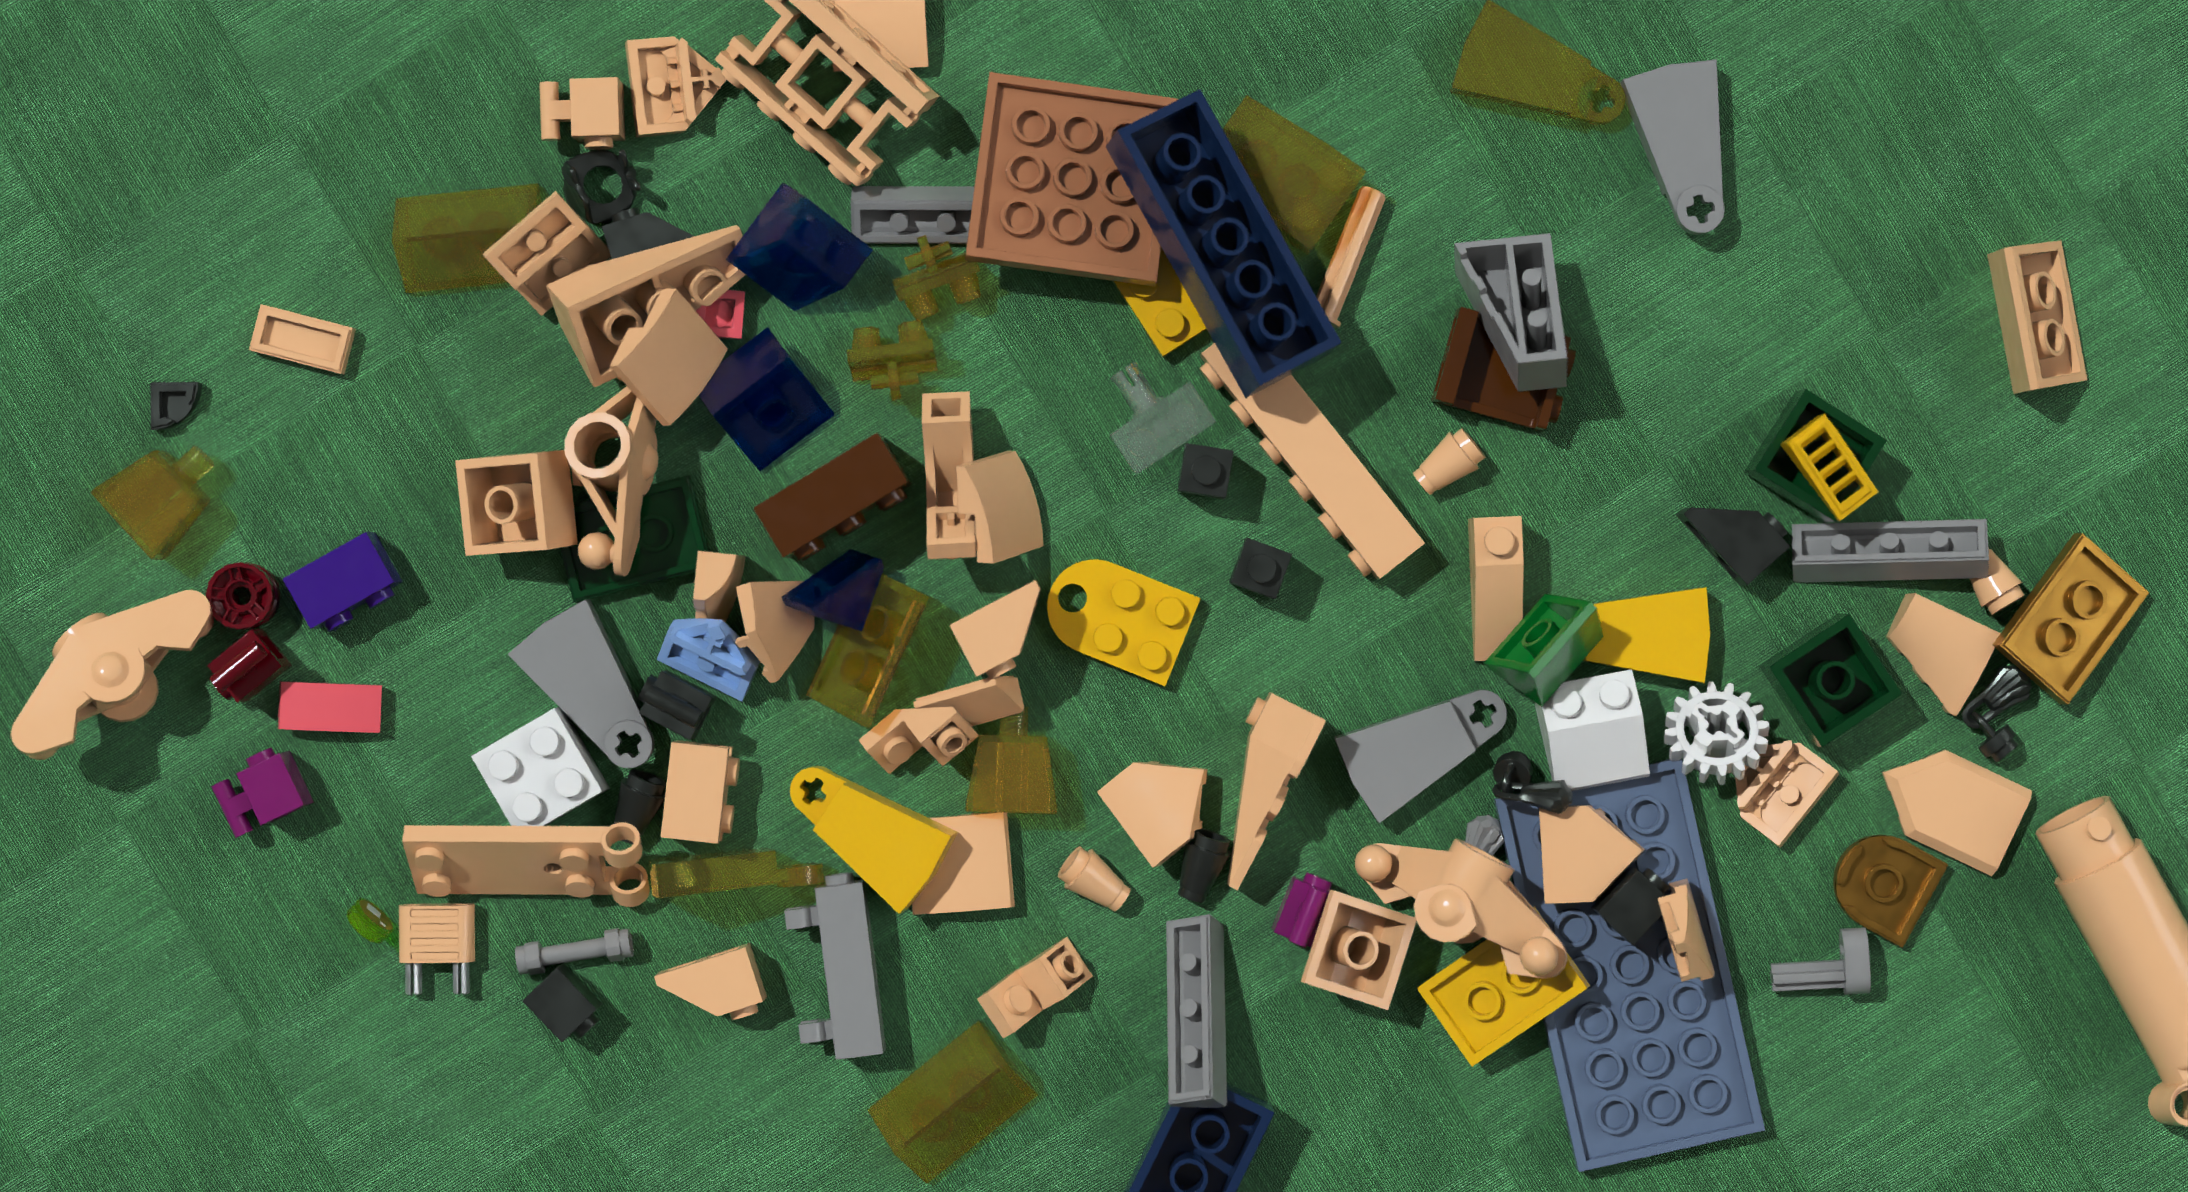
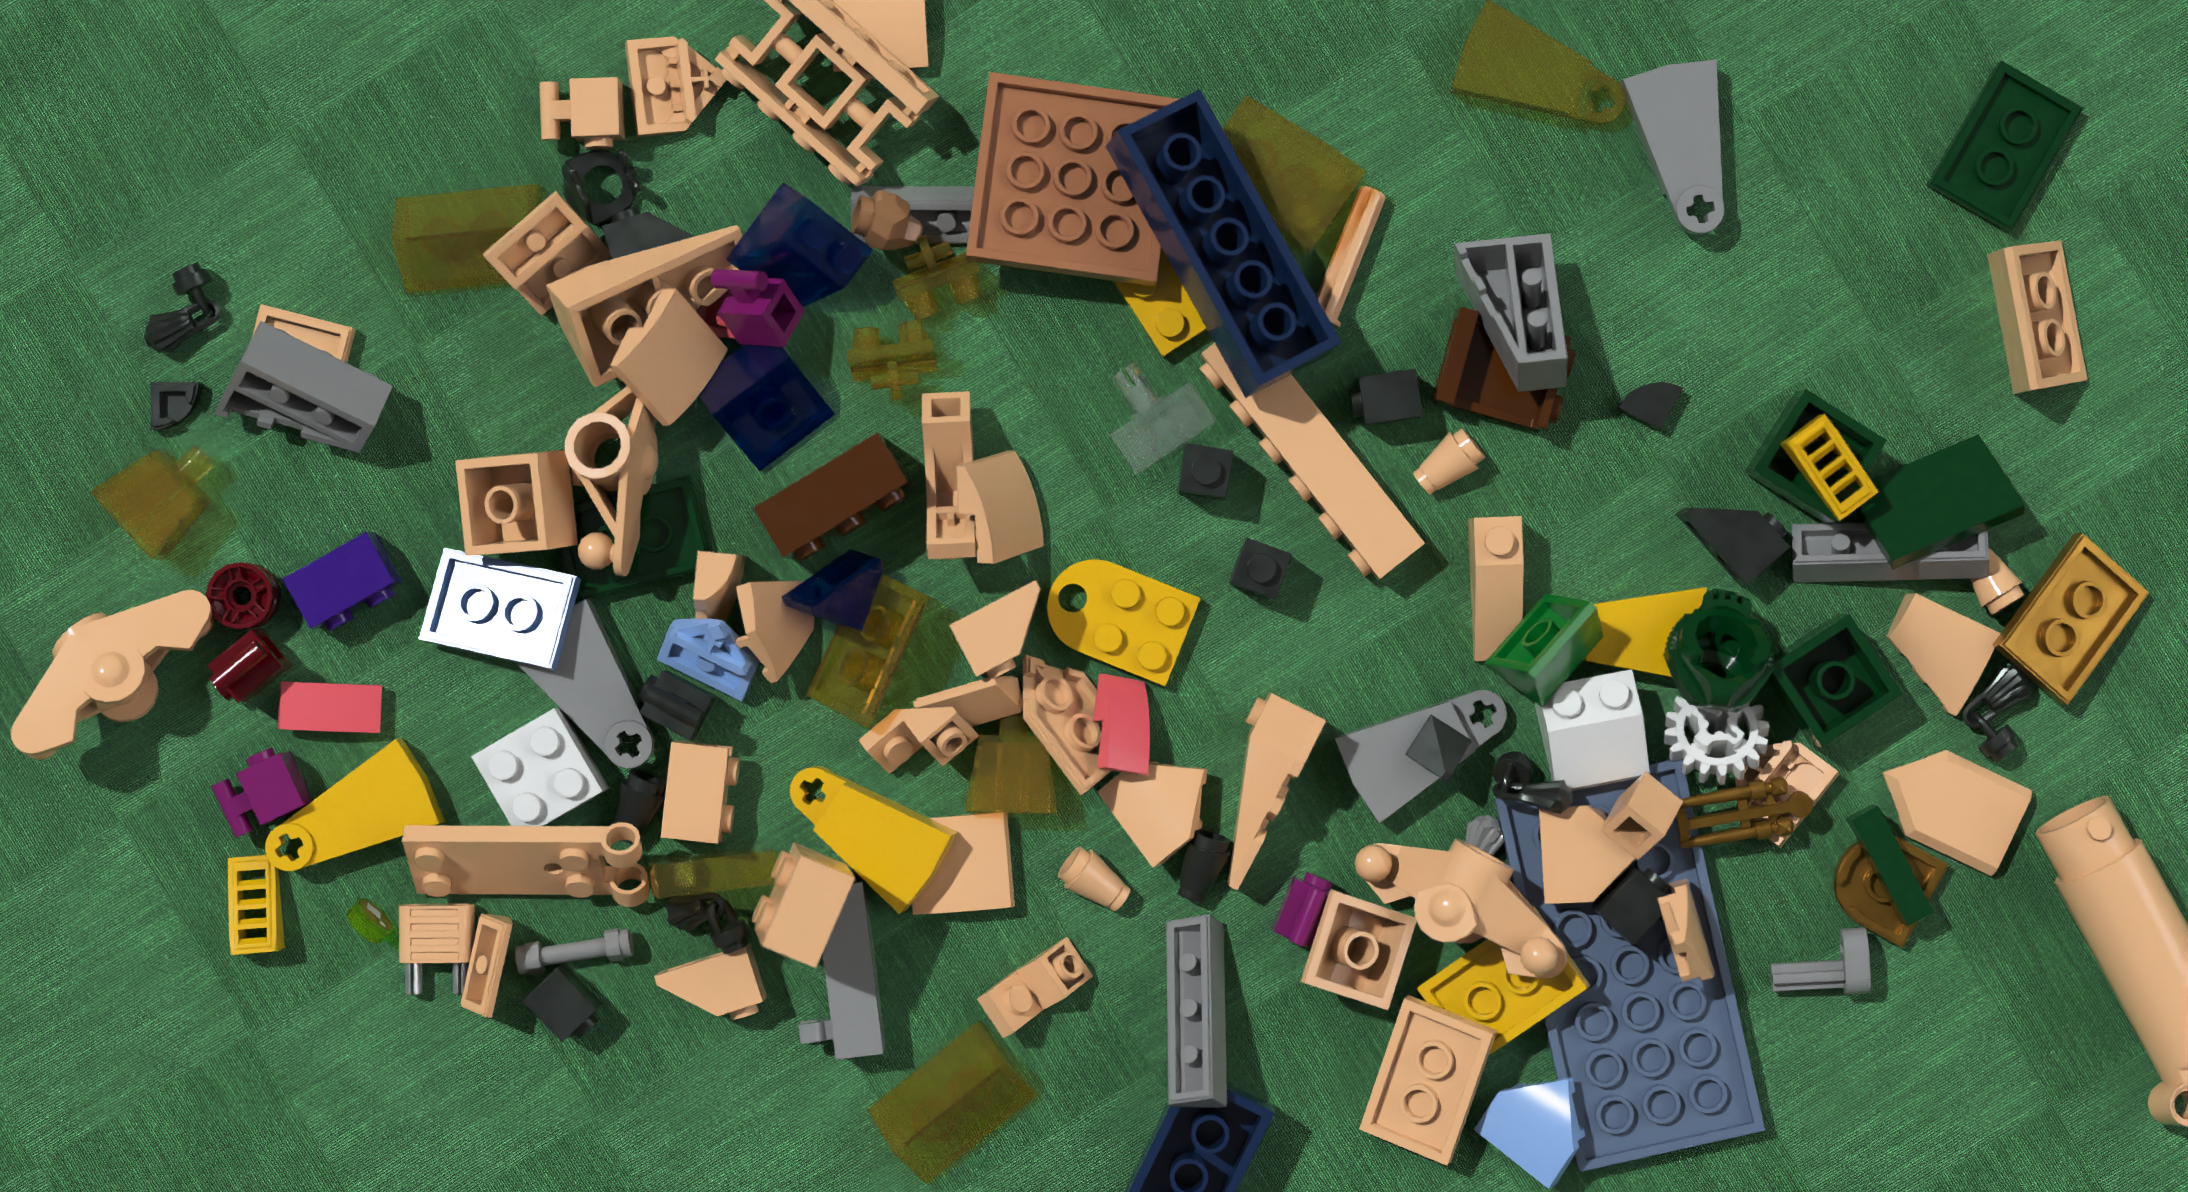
(171, 329): none -> pearl dark grey piece
(237, 923): none -> yellow slope
(304, 389): none -> light grey wedge
(359, 810): none -> yellow piece
(486, 964): none -> light nougat slope
(500, 609): none -> tile
(691, 910): none -> pearl dark grey piece
(757, 307): none -> magenta brick
(802, 904): none -> light nougat brick
(885, 221): none -> medium nougat rock
(1061, 715): none -> light nougat tile
(1125, 722): none -> coral slope
(1386, 397): none -> pearl dark grey brick
(1427, 1080): none -> light nougat plate
(1438, 748): none -> pearl dark grey slope
(1535, 1127): none -> light blue slope
(1641, 815): none -> light nougat brick
(1651, 403): none -> pearl dark grey tile
(1719, 653): none -> dark green helmet
(1798, 804): none -> pearl gold piece
(1890, 865): none -> dark green piece
(1938, 502): none -> dark green tile
(2004, 146): none -> dark green tile

